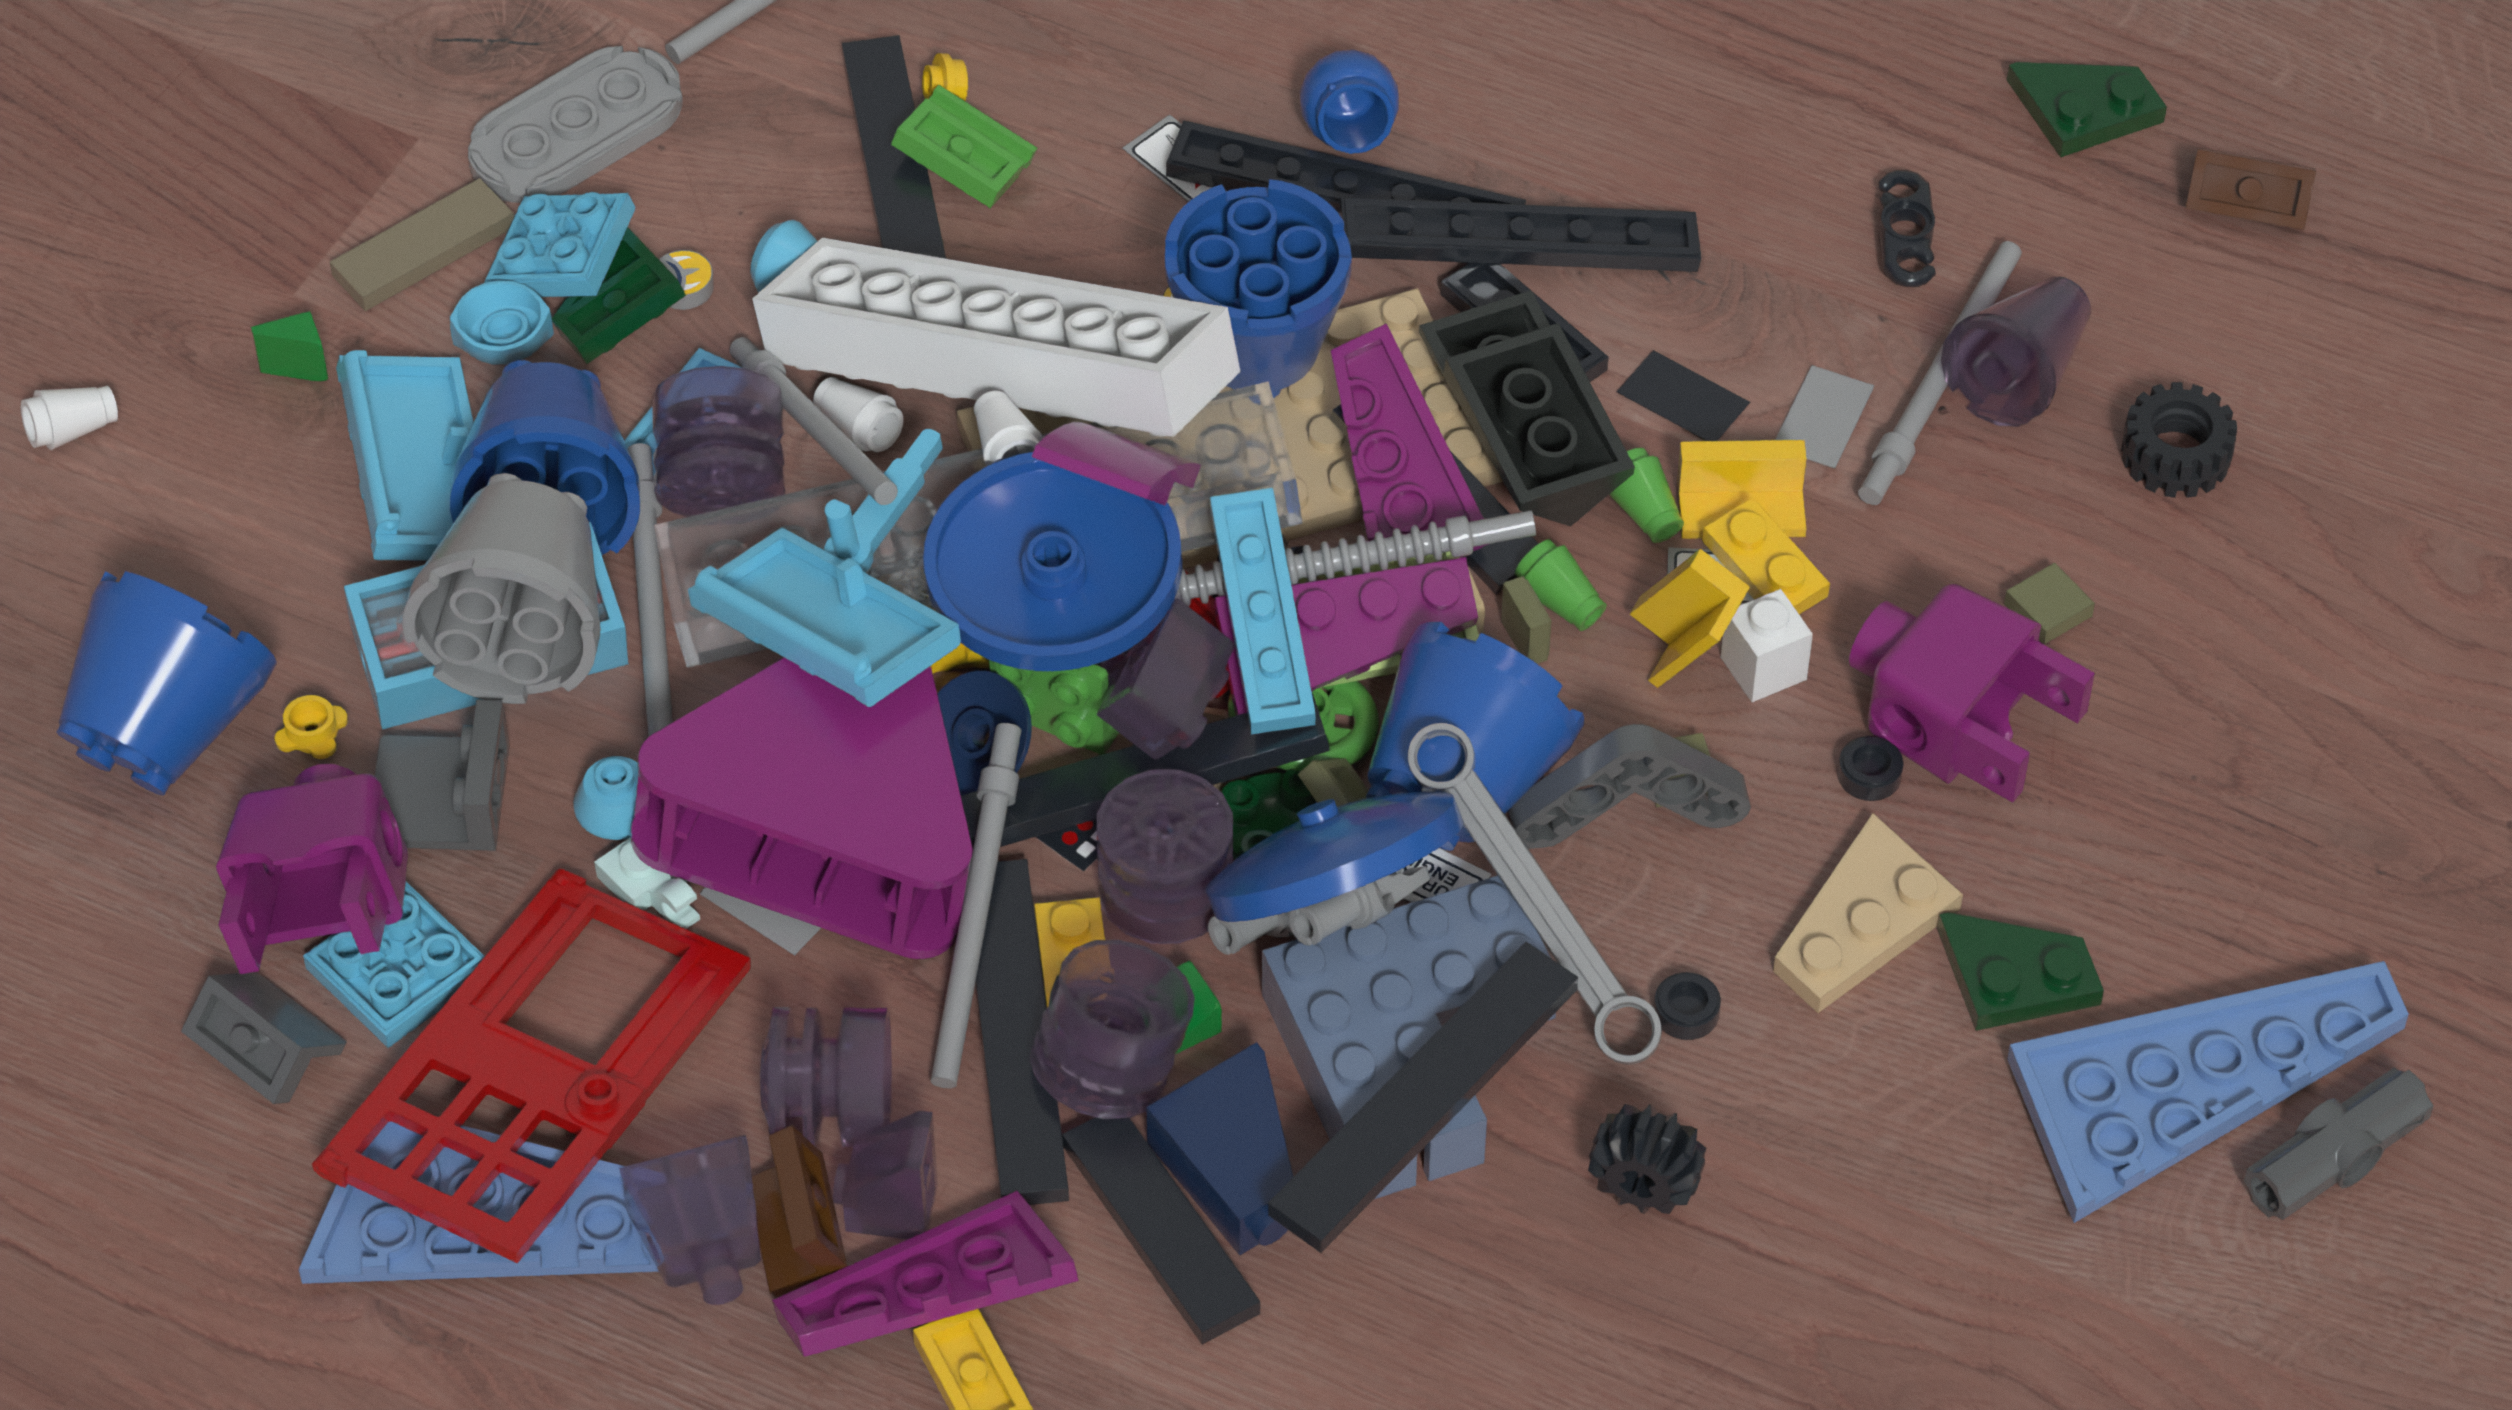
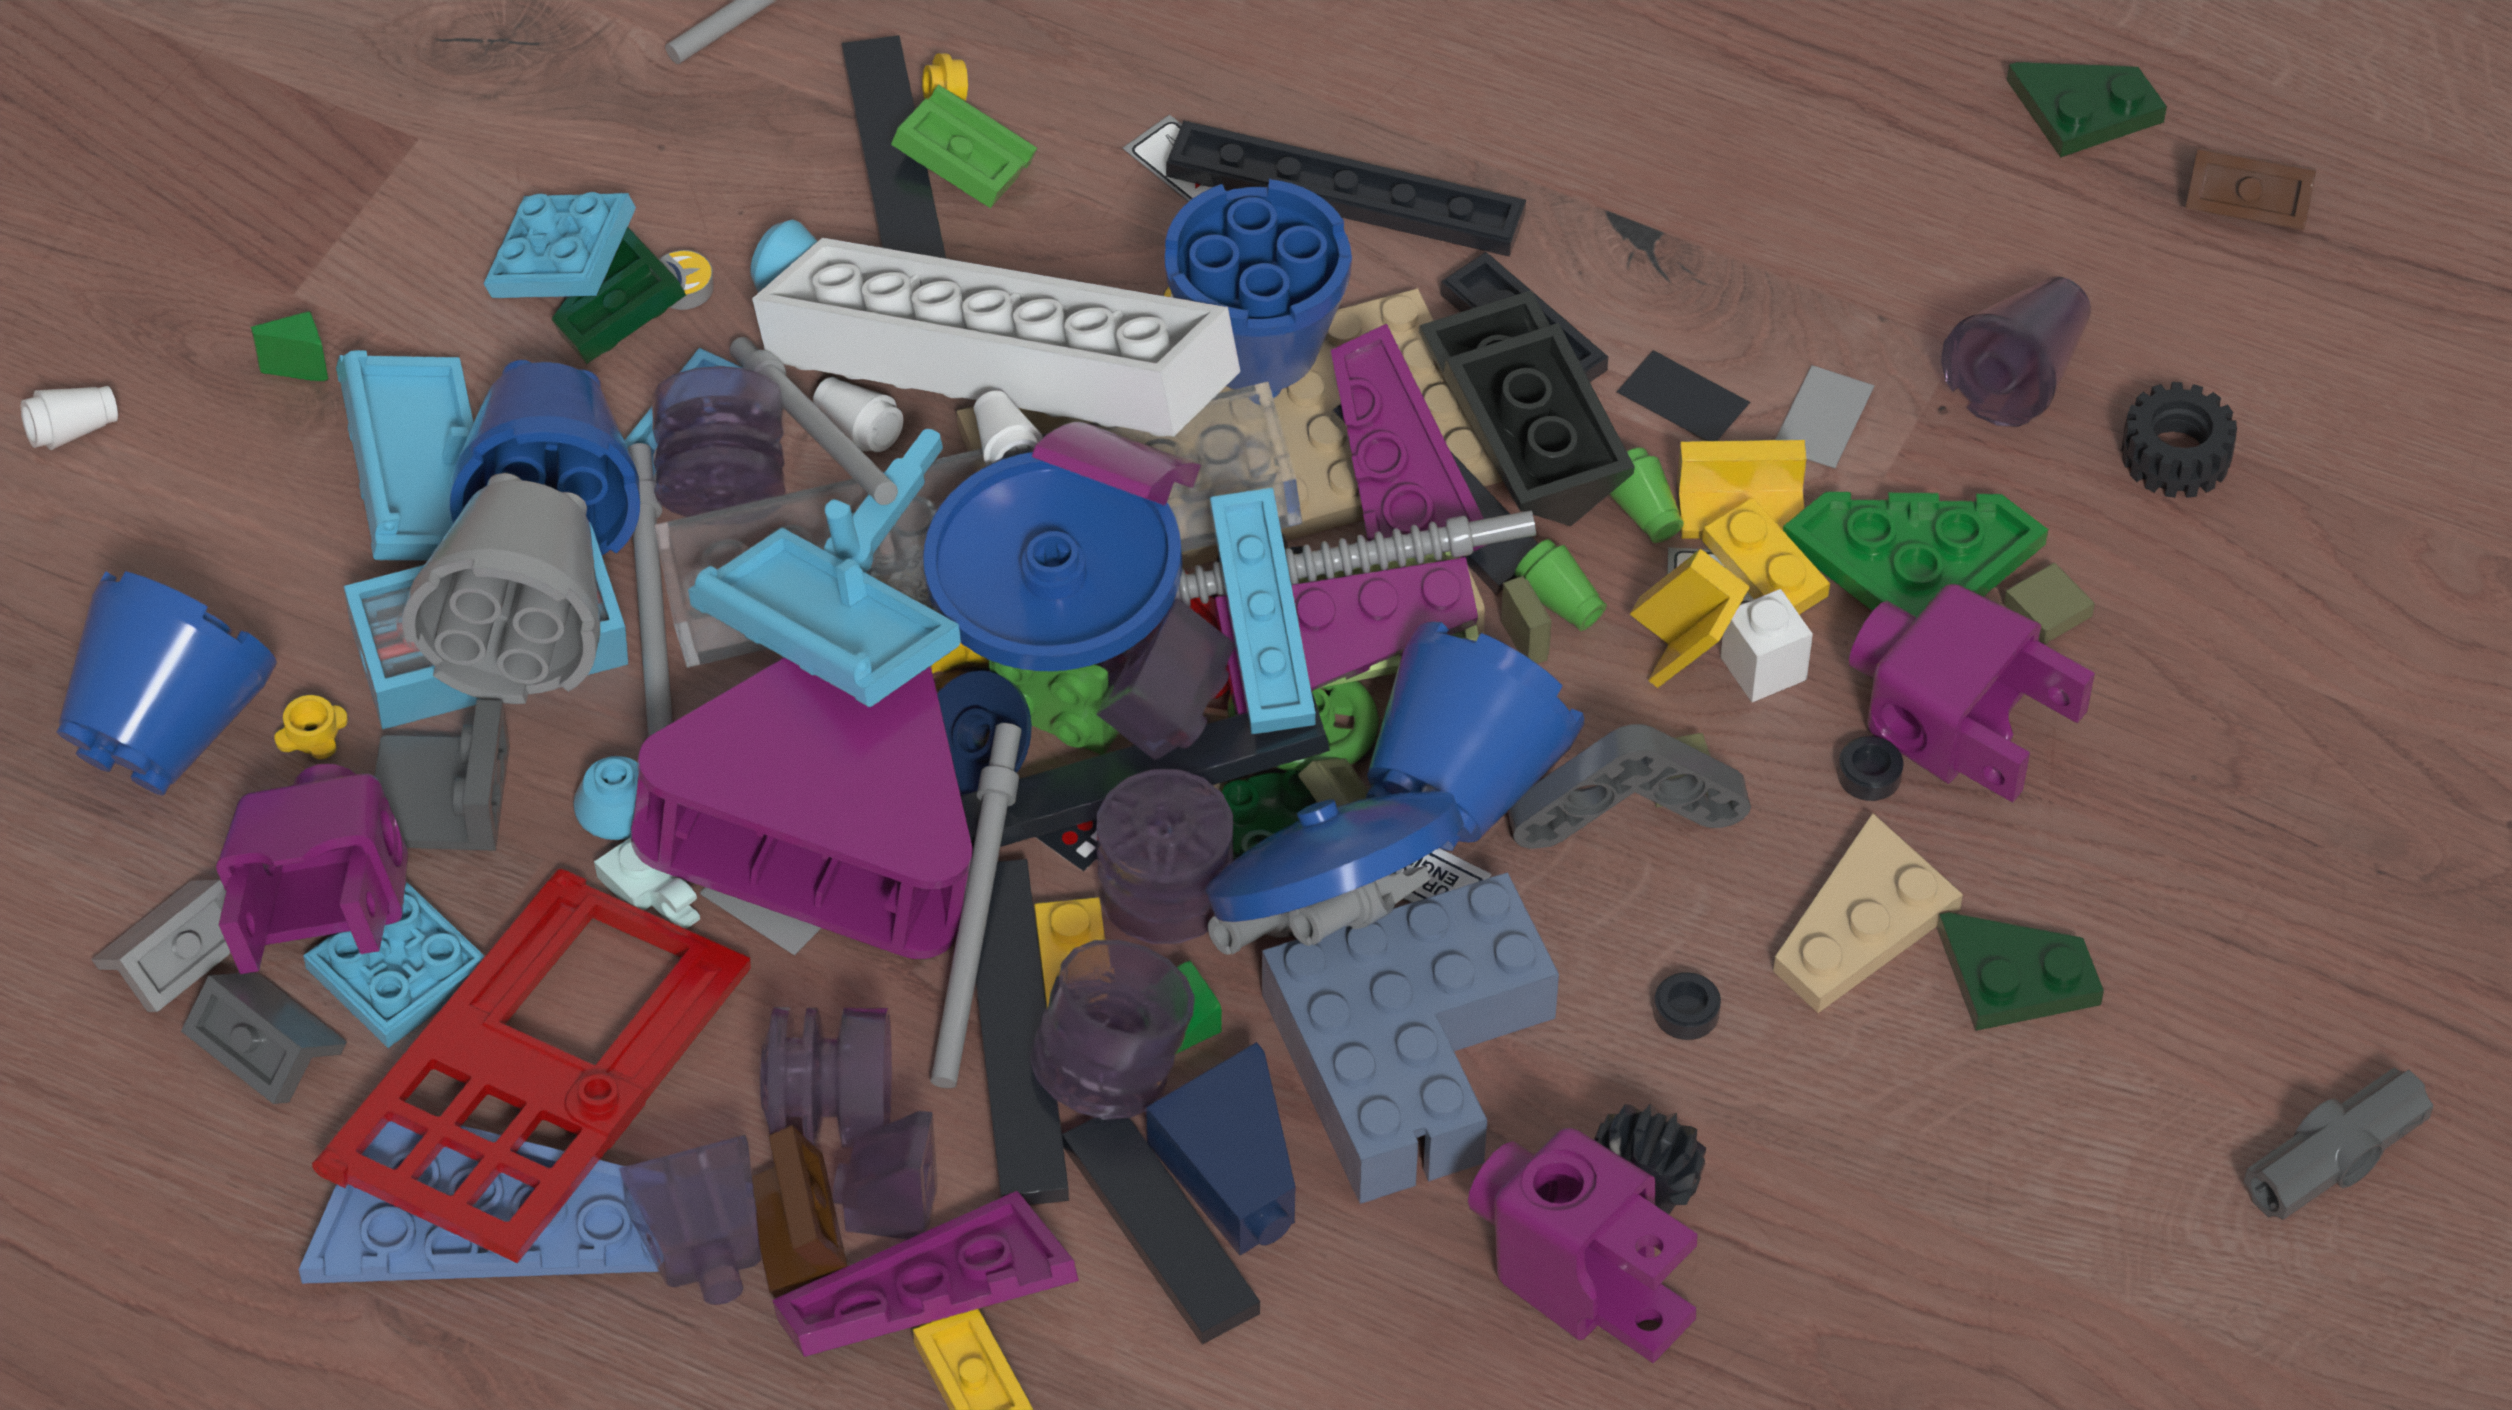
(170, 945): none -> light grey panel
(422, 244): dark tan tile -> none
(501, 322): medium azure hat -> none
(575, 123): light grey tile -> none
(1349, 101): blue piece -> none
(1422, 1097): black tile -> none
(1521, 234): black tile -> none
(1535, 893): light grey piece -> none
(1583, 1238): none -> magenta piece
(1897, 447): light grey bar -> none
(1899, 247): black piece -> none
(1914, 544): none -> green plate
(2160, 1085): medium blue wing -> none

